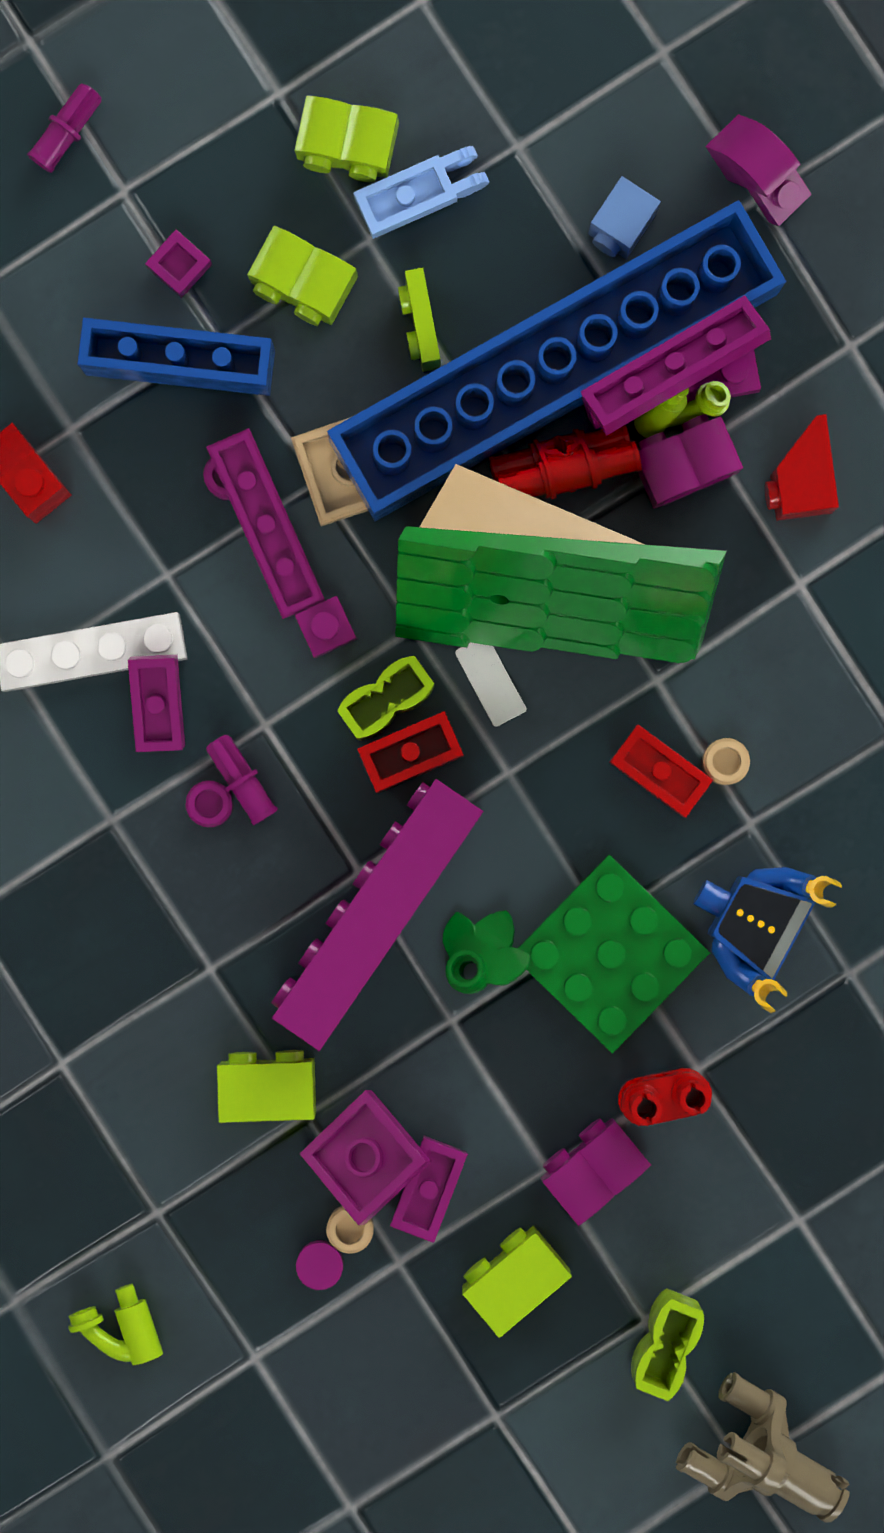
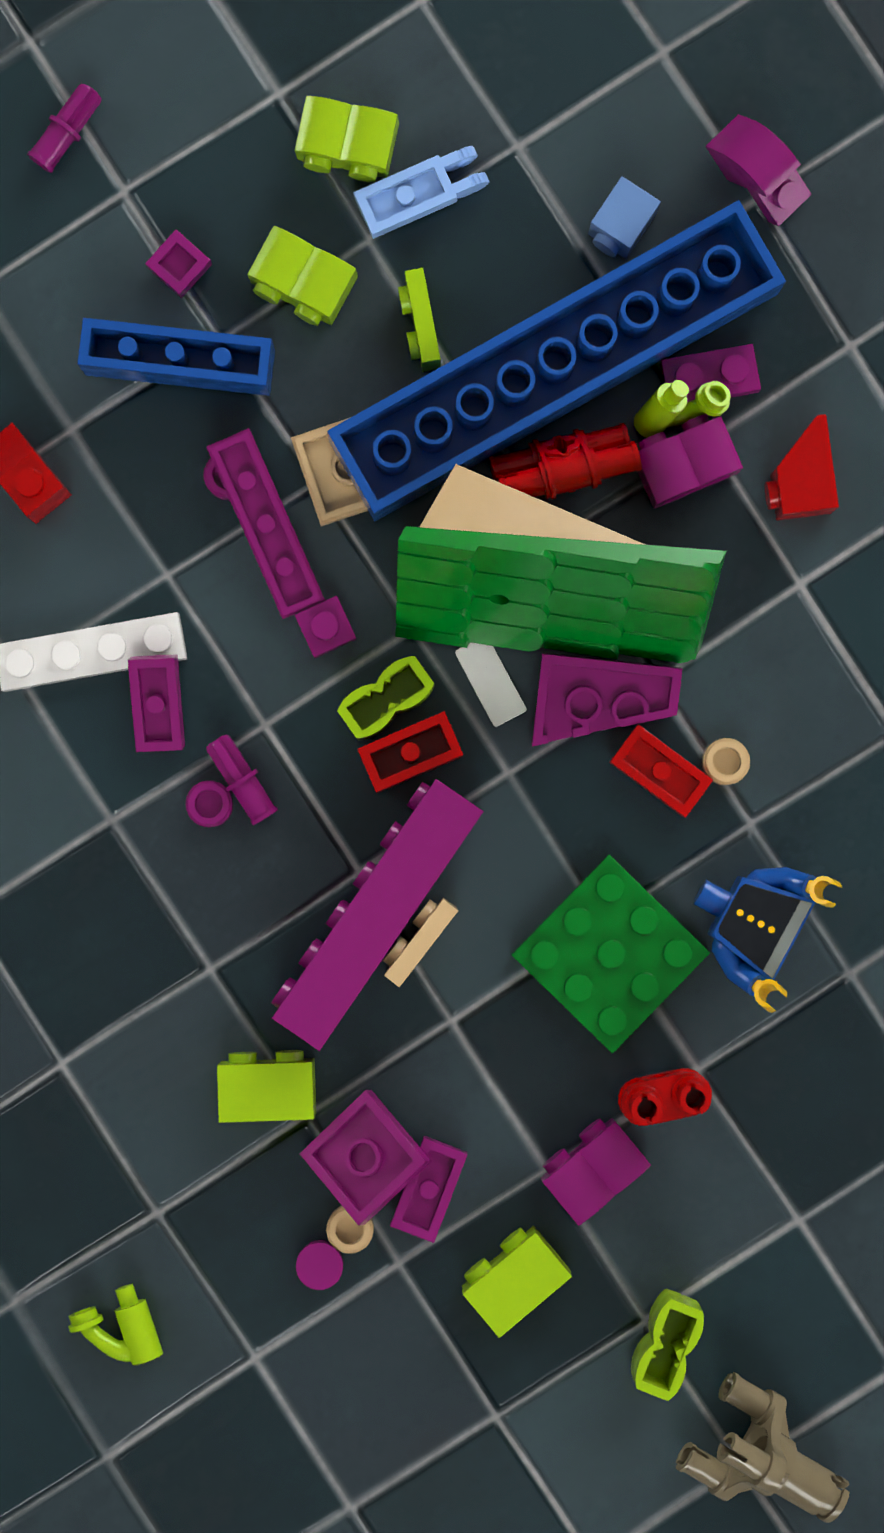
(405, 954): none -> tan plate
(487, 946): green plate -> none
(600, 694): none -> magenta wing
(675, 365): magenta fence -> none

